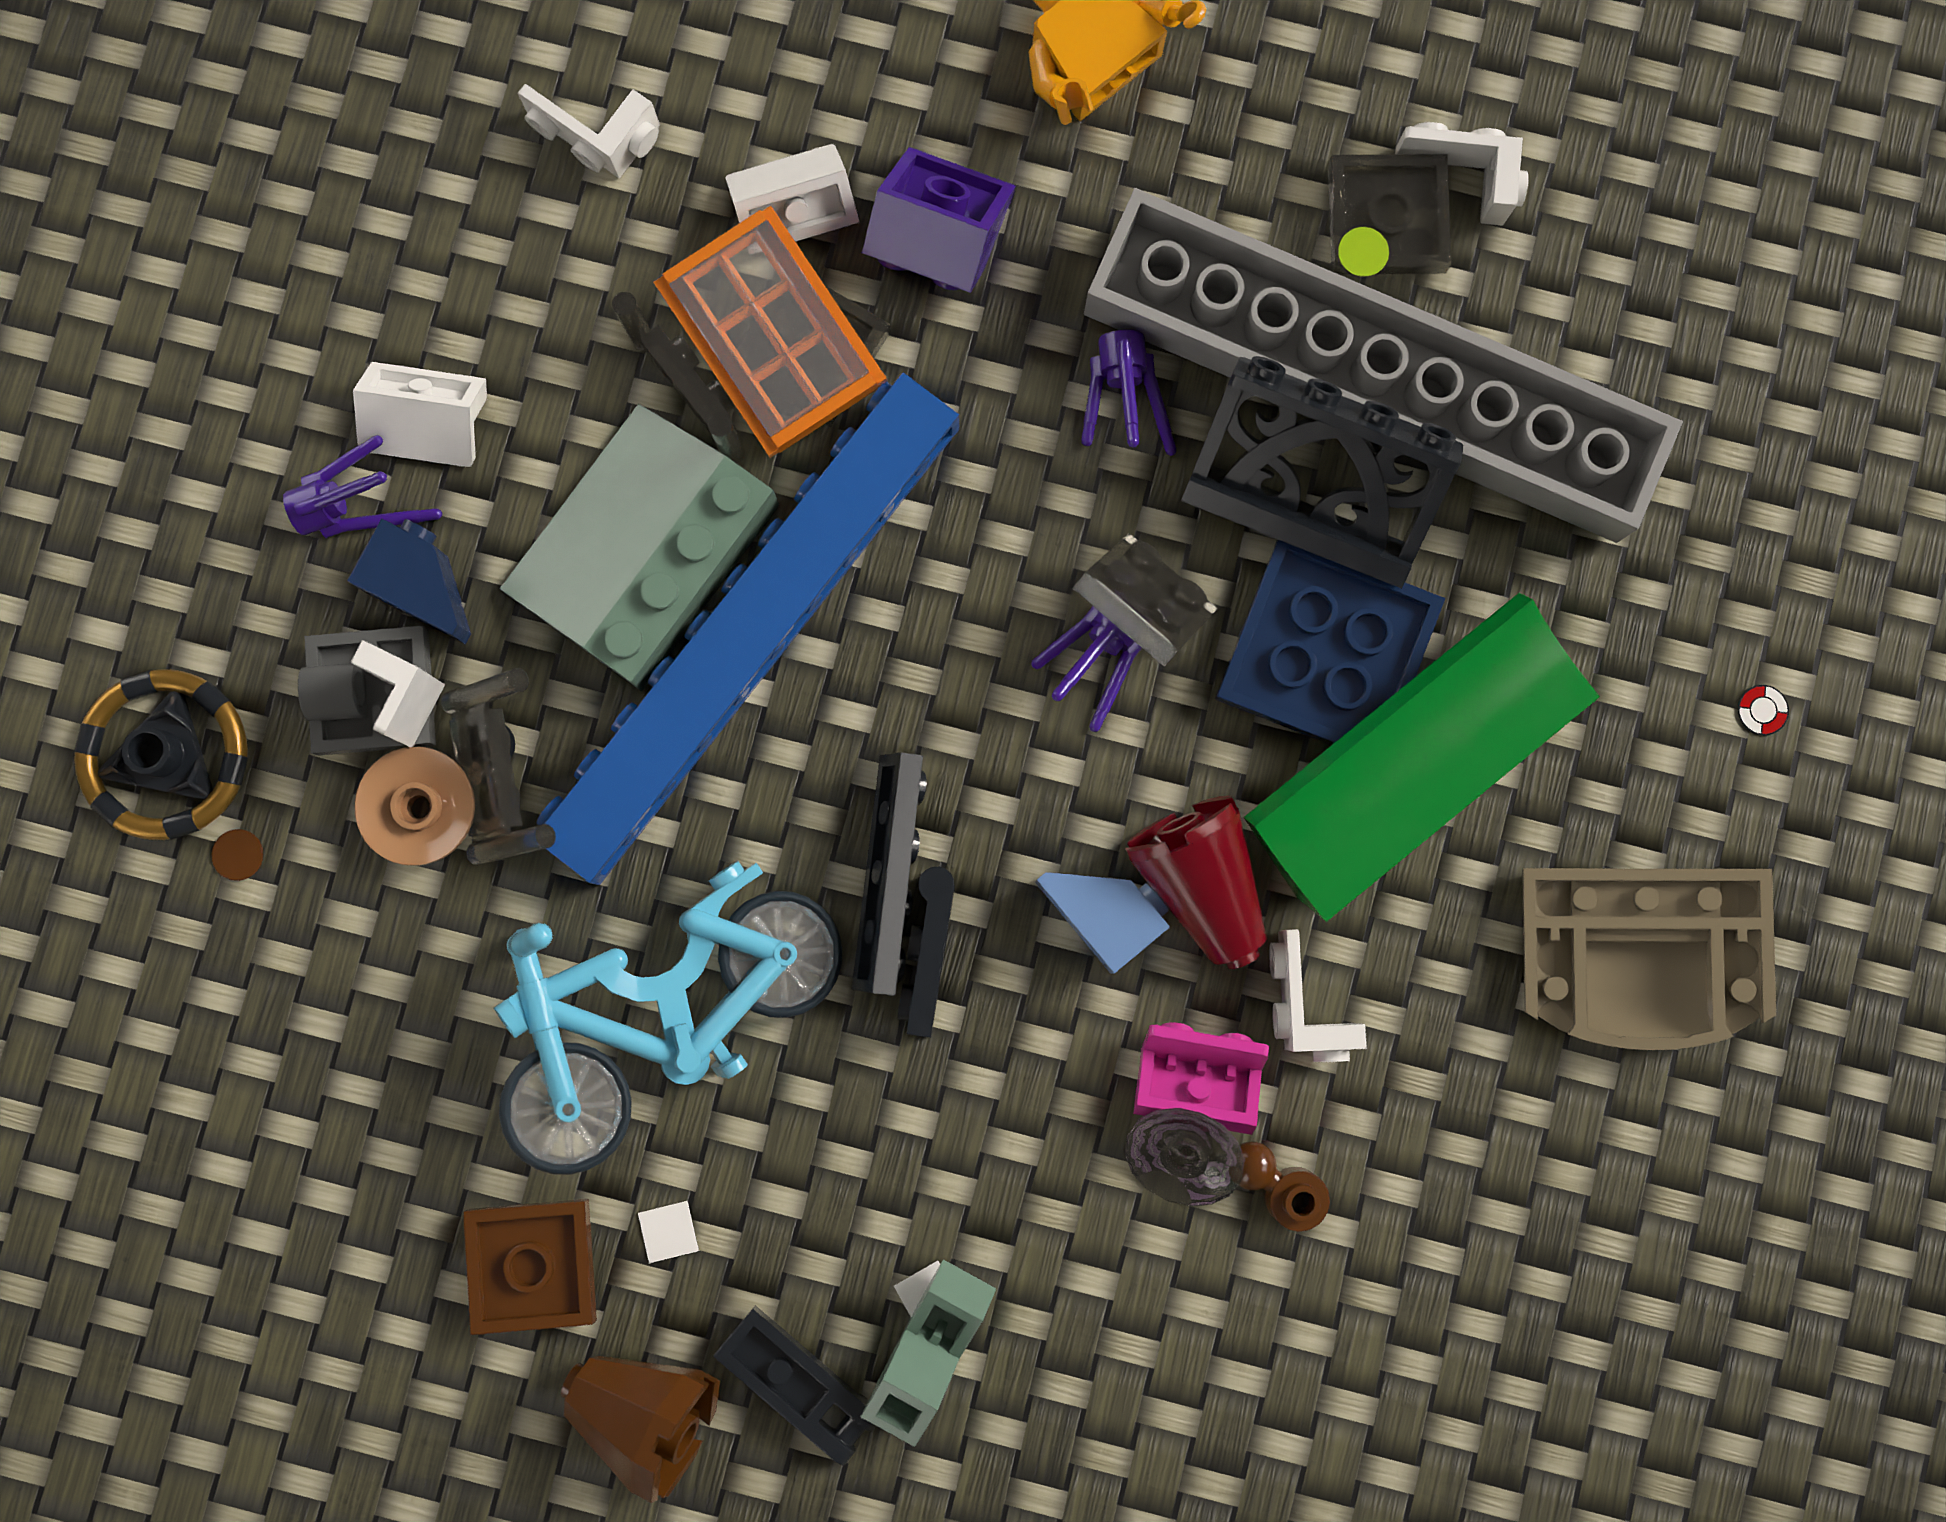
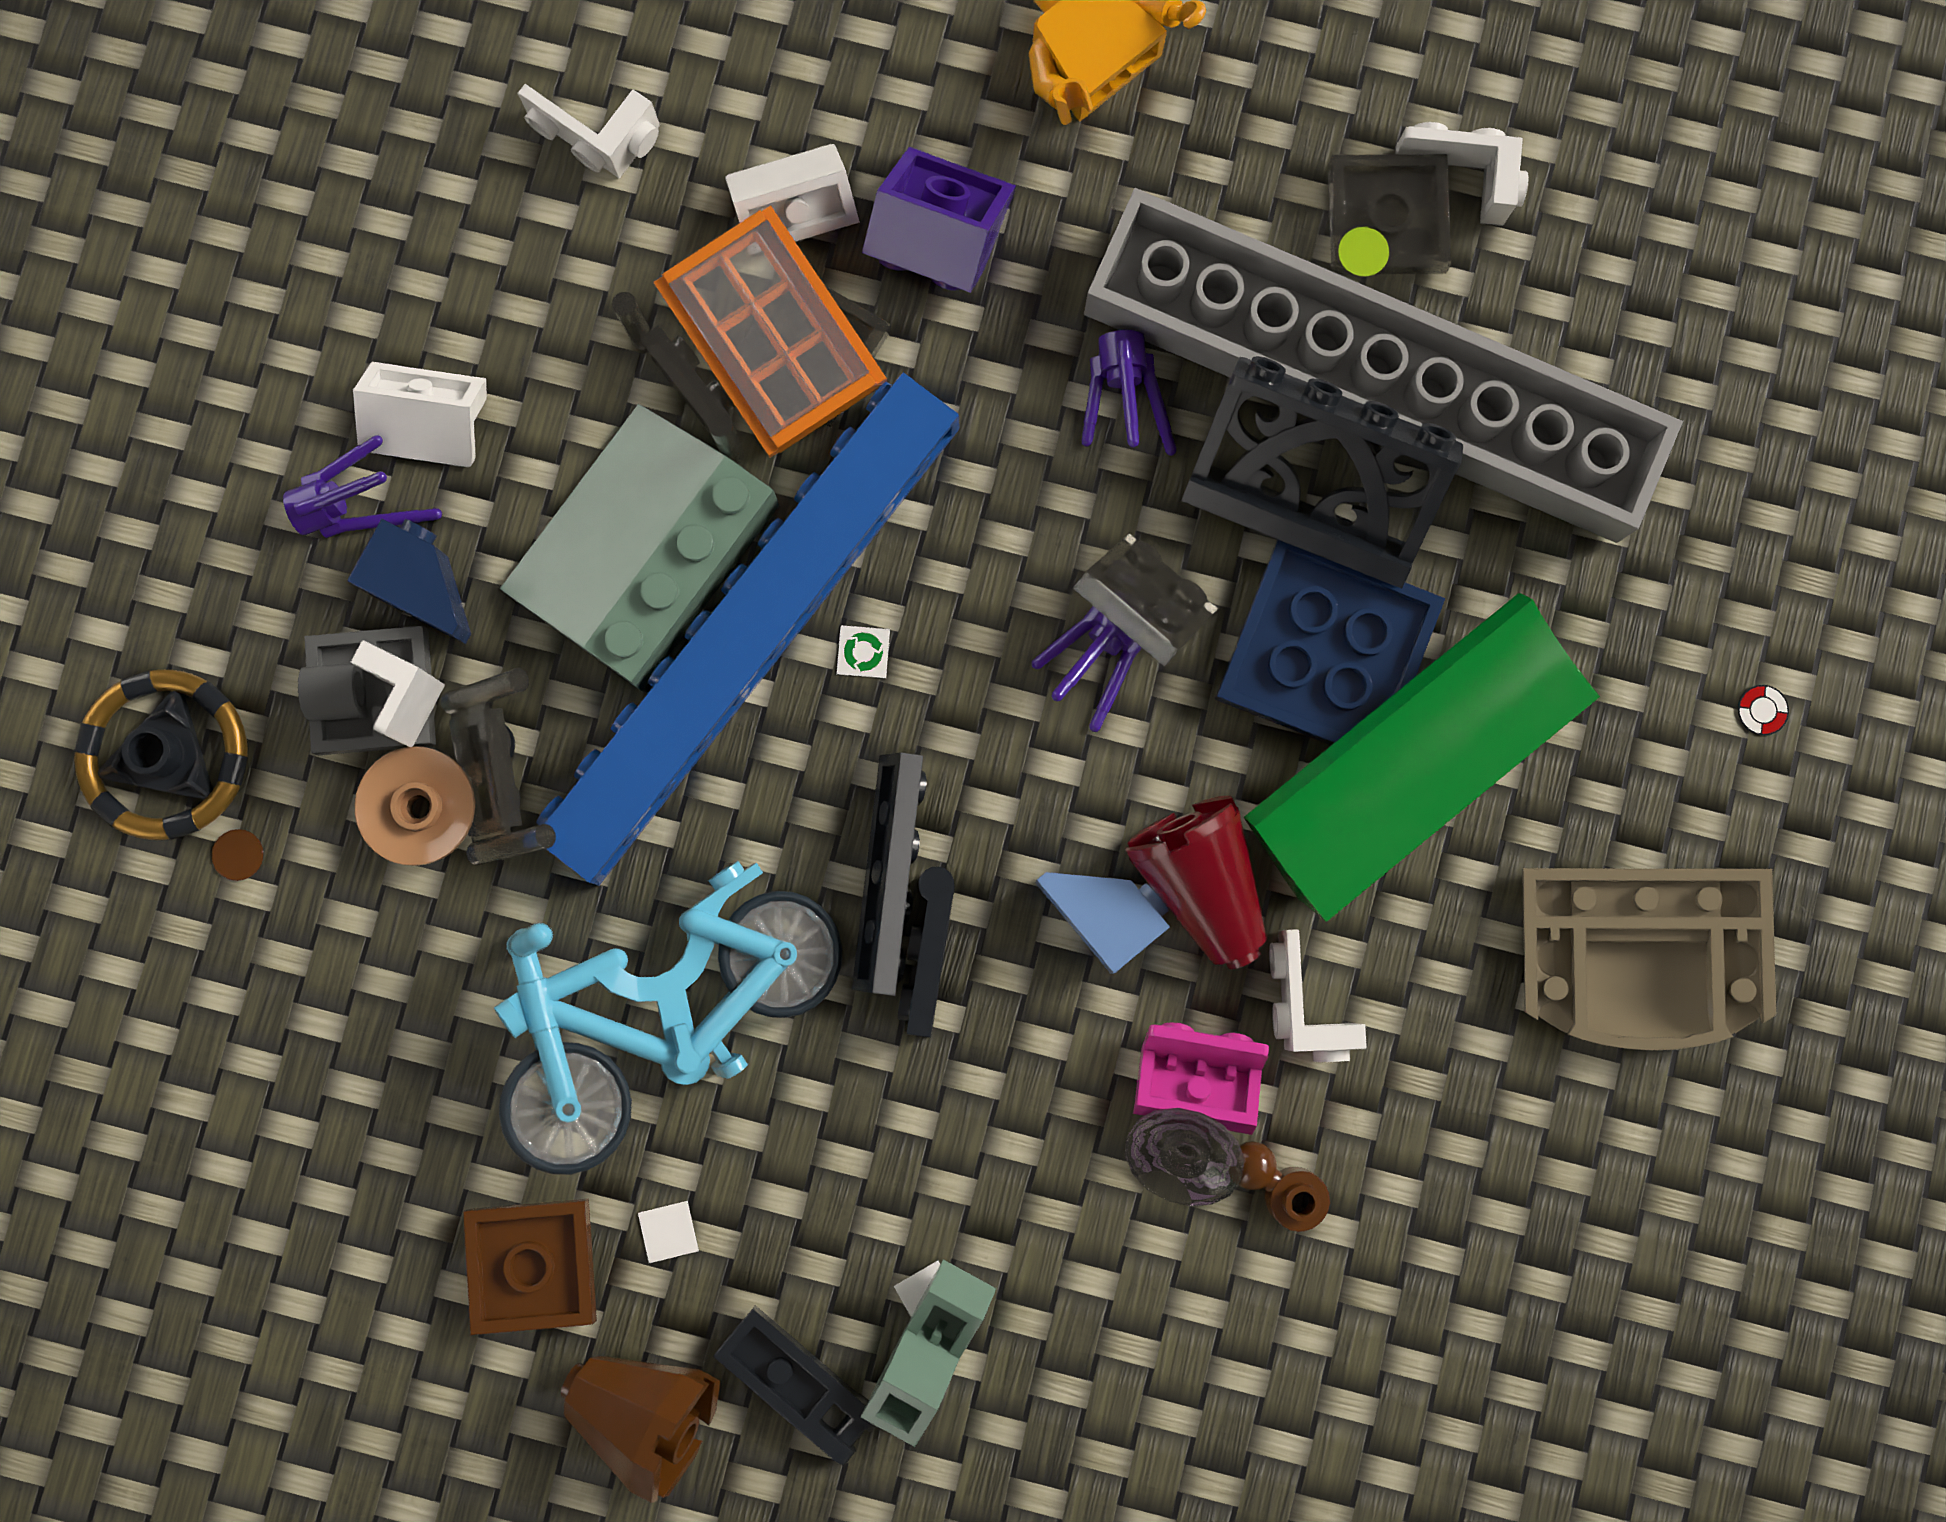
(863, 651): none -> white sticker

